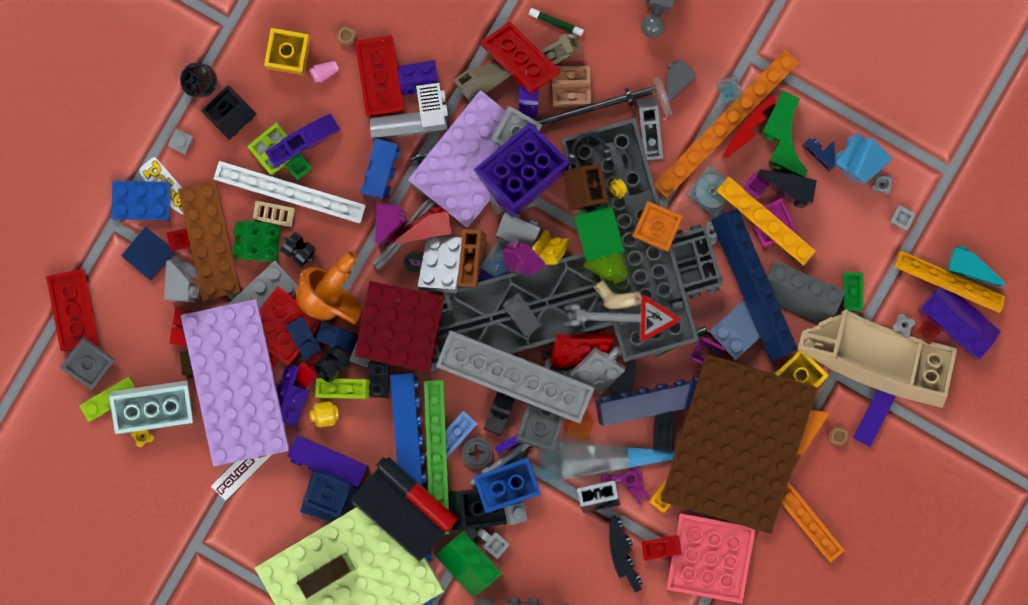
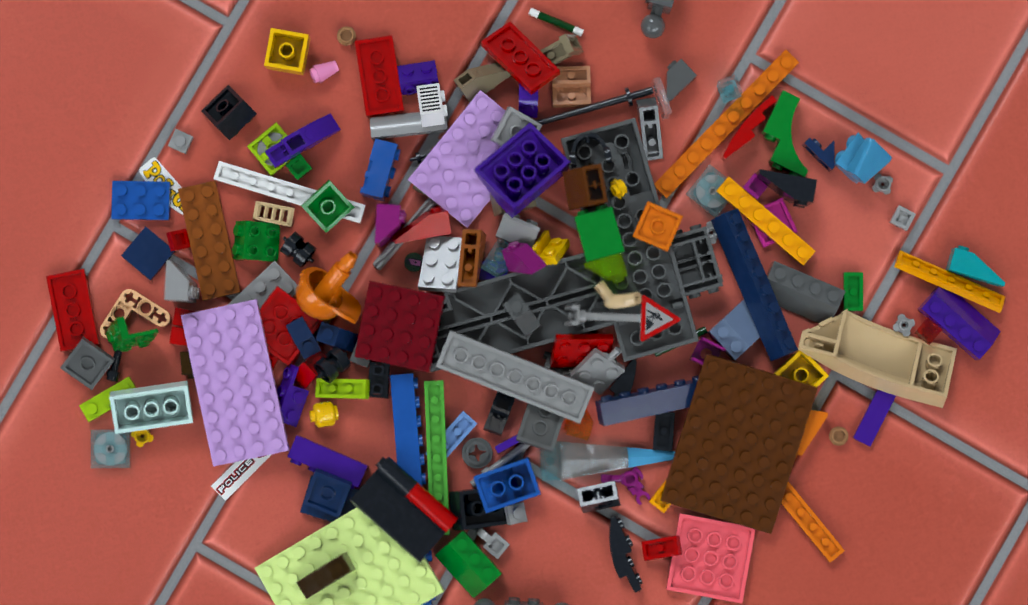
(110, 449): none -> clear light blue piece
(113, 373): none -> black bar
(122, 341): none -> green bracket
(129, 307): none -> light nougat beam
(198, 80): black wheel -> none
(327, 206): none -> green slope

